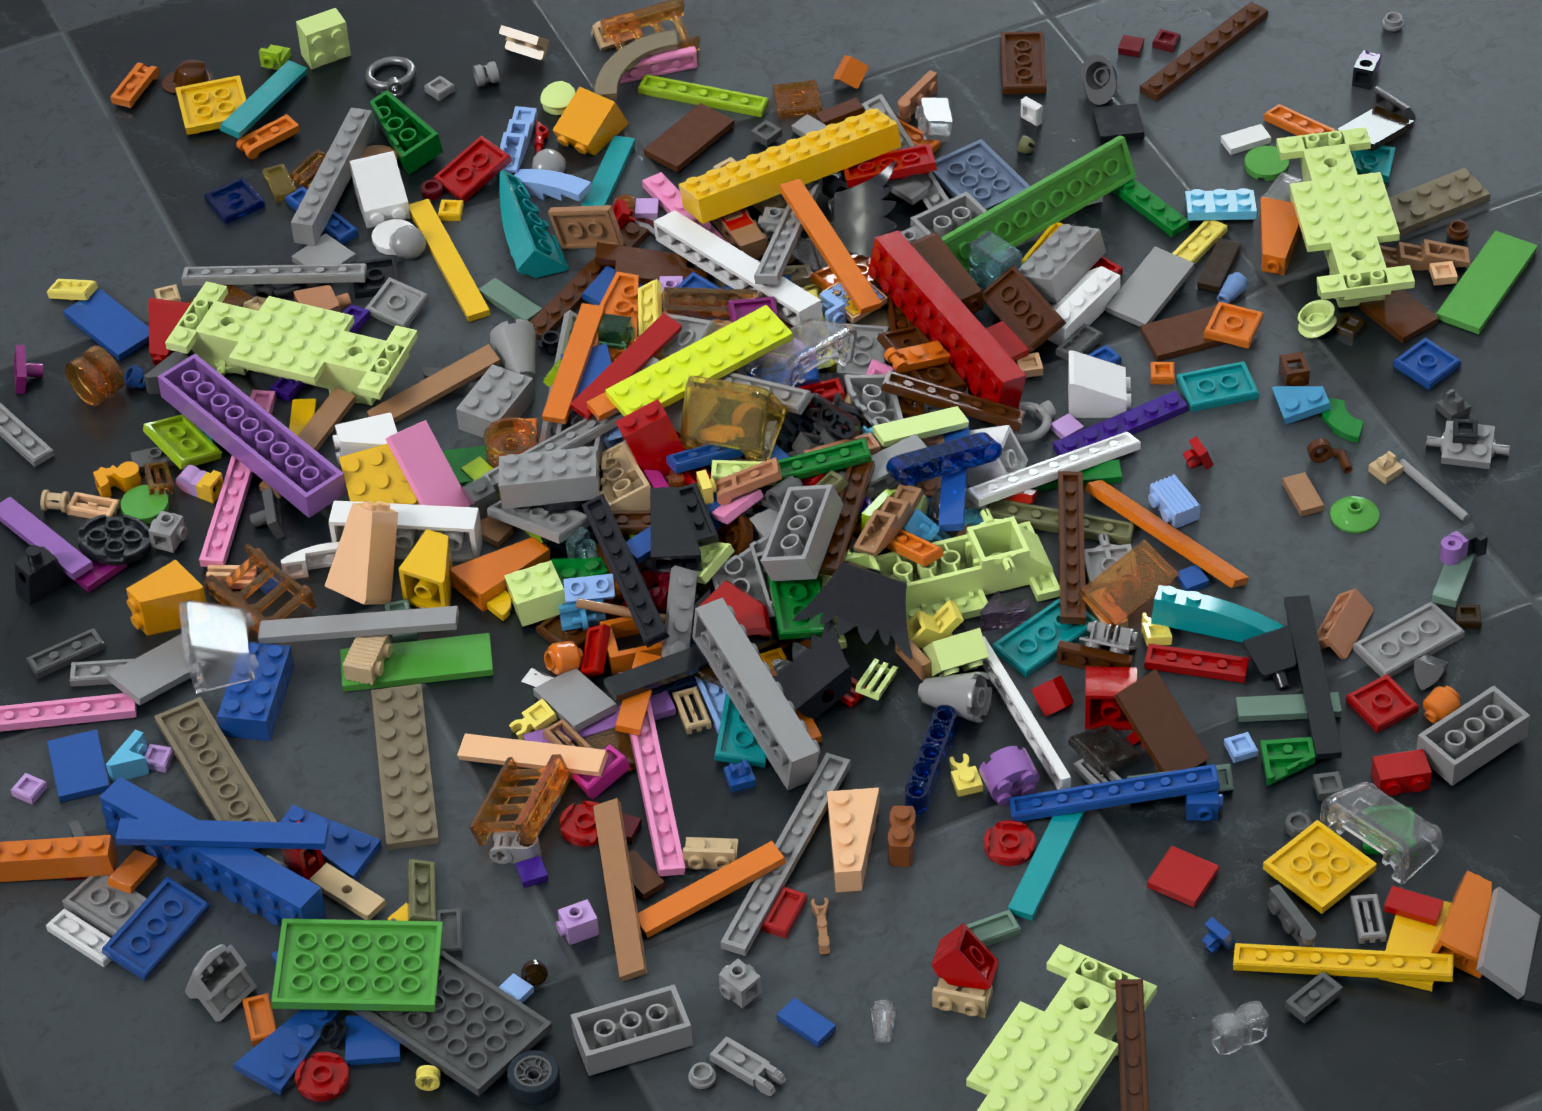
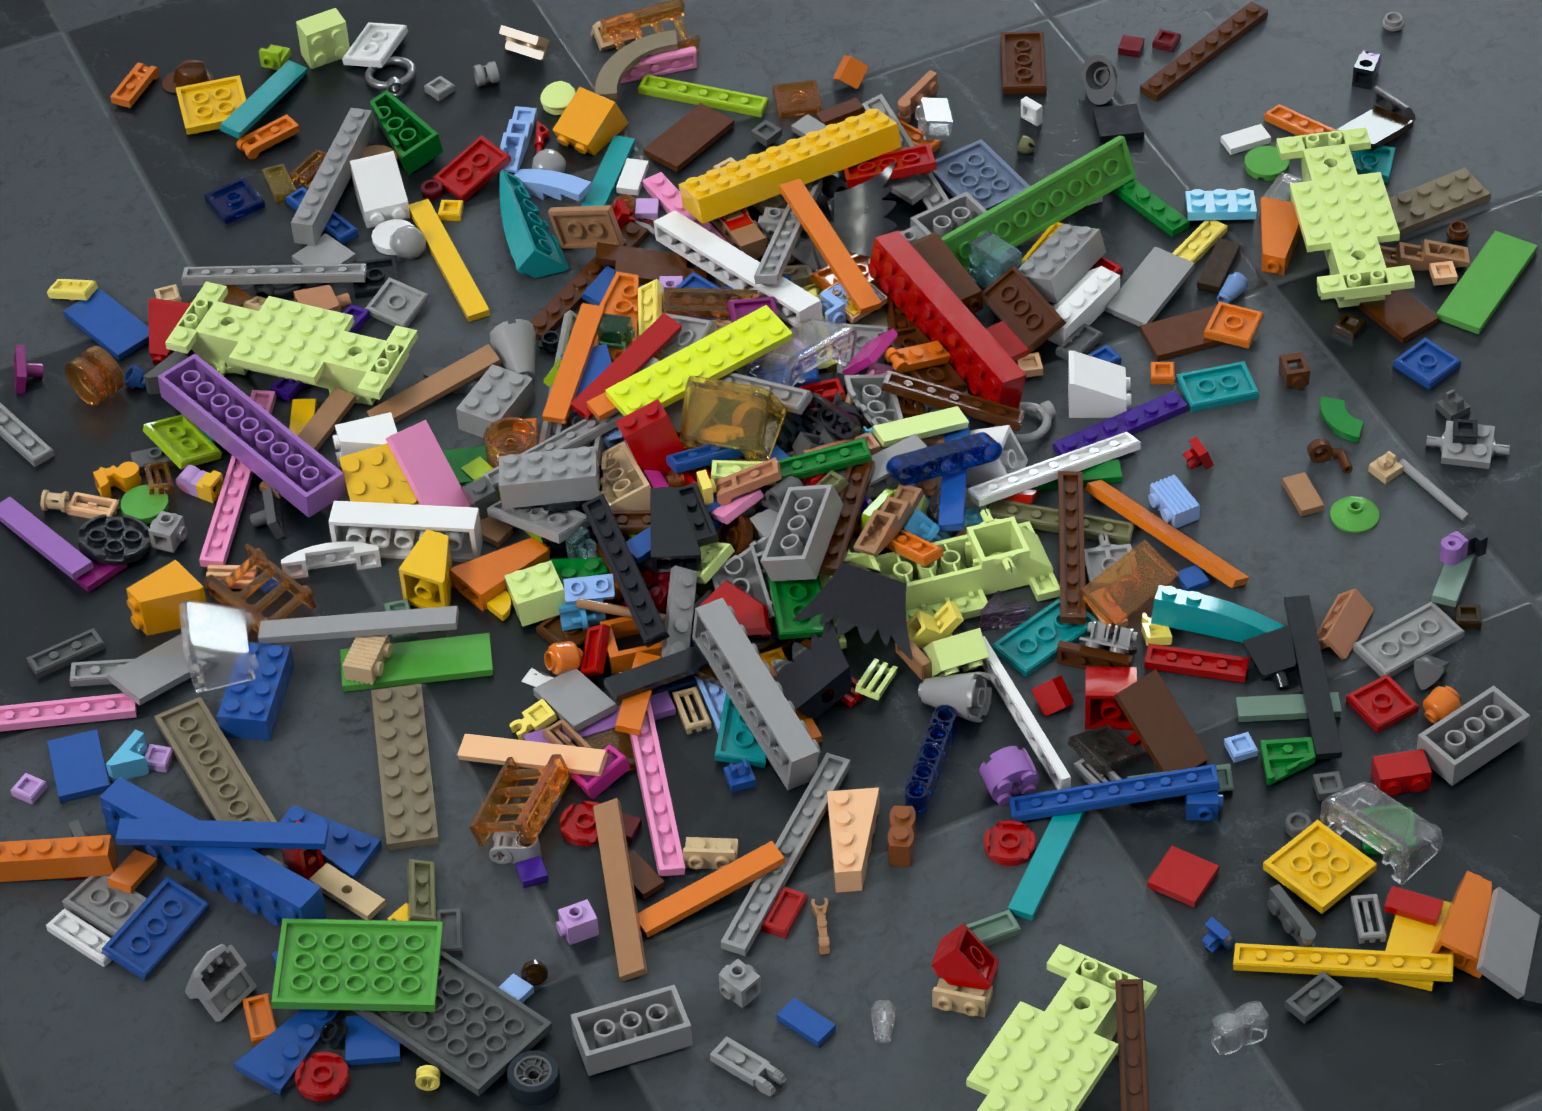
(38, 574): black torso -> none
(366, 554): light nougat slope -> none
(375, 45): none -> white tile
(509, 300): sand green tile -> none
(632, 176): none -> white tile
(702, 1075): light grey plate -> none
(870, 352): none -> dark pink tile
(965, 778): light yellow plate -> none
(1066, 426): lavender tile -> none
(1300, 401): dark azure wing -> none
(1316, 318): yellowish green piece -> none

